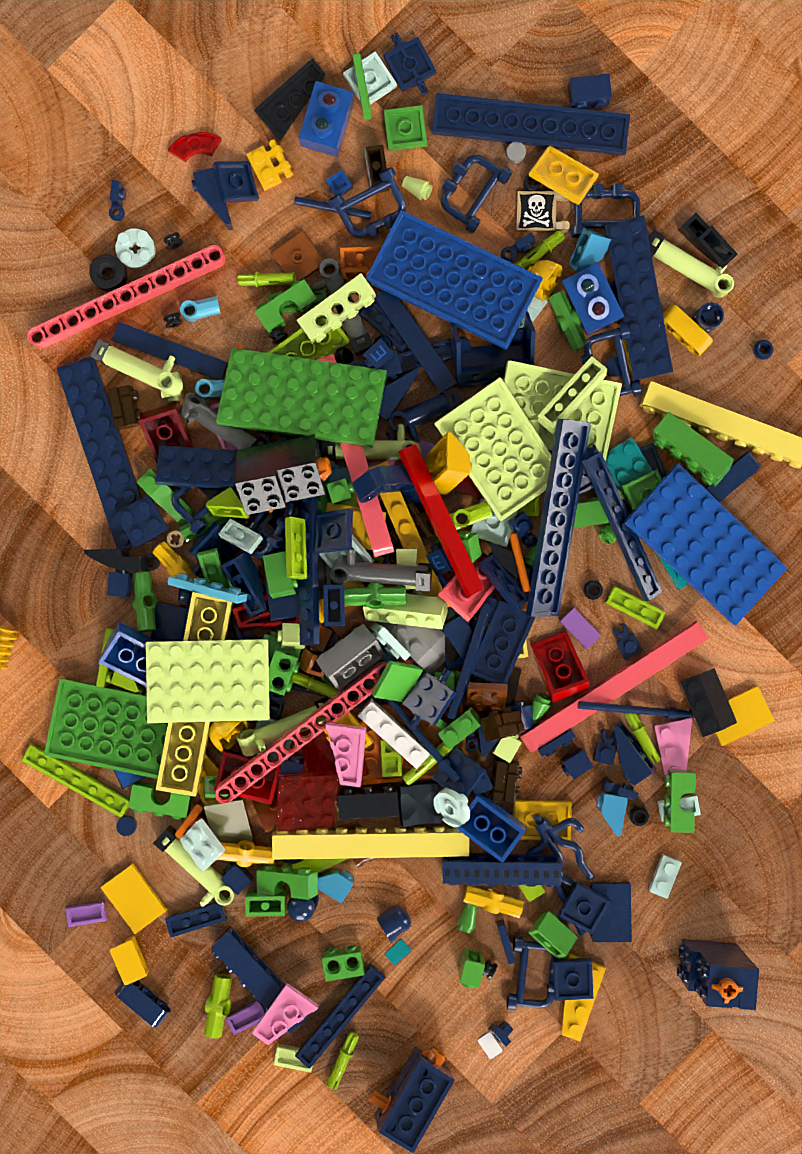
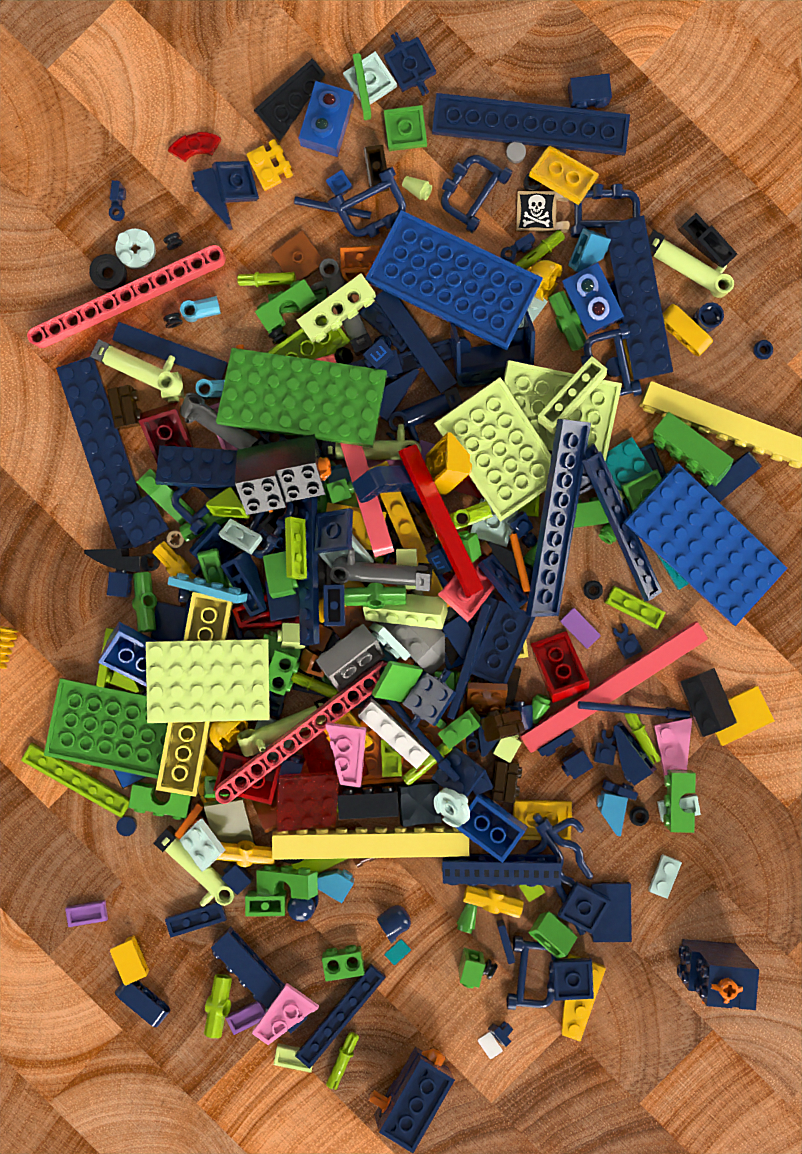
(134, 898): yellow tile -> none

